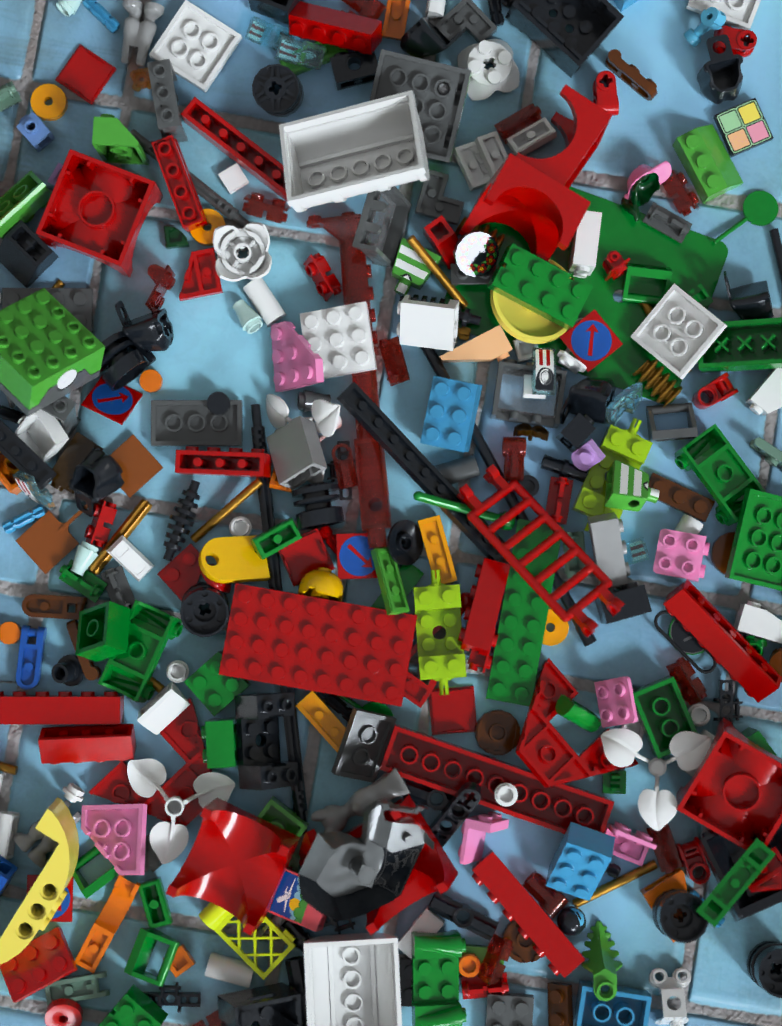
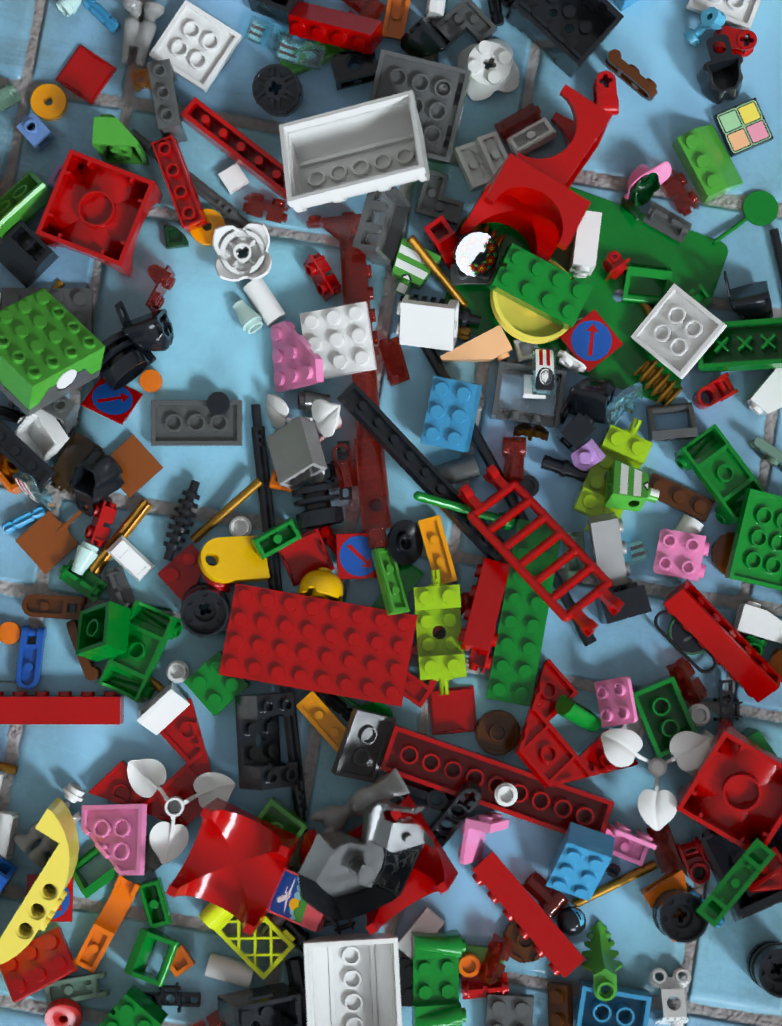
(68, 671): black piece -> none
(87, 743): red brick -> none
(201, 276): red wing -> none
(220, 742): green brick -> none
(223, 463): red brick -> none
(476, 922): black piece -> none
(559, 498): red hinge -> none
(560, 630): light orange piece -> none
(614, 782): green tile -> none

